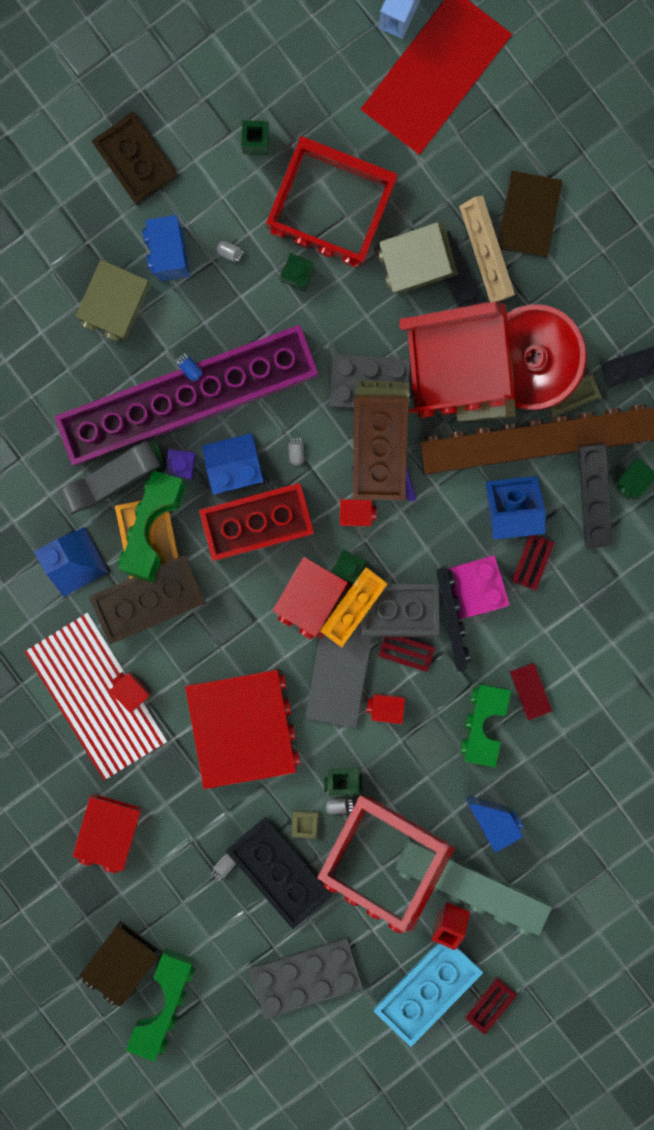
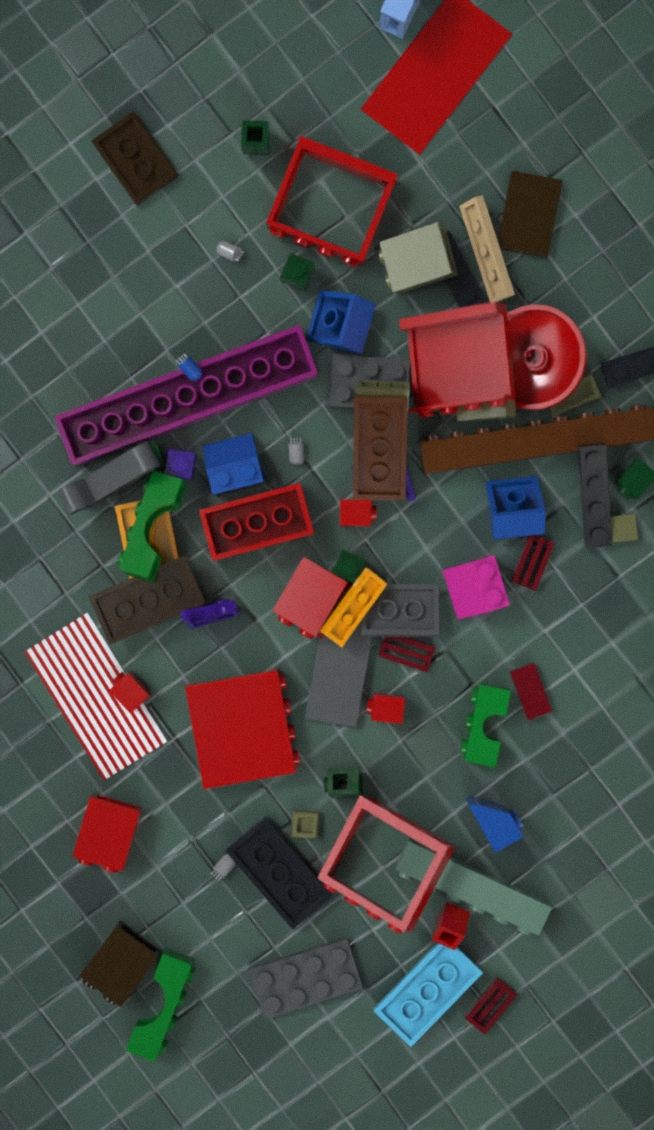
(71, 561): blue slope -> none
(112, 301): olive brick -> none
(167, 247): blue brick -> none
(209, 614): none -> dark purple wing
(338, 806): light grey piece -> none
(341, 321): none -> blue slope
(455, 628): black plate -> none
(624, 528): none -> olive tile

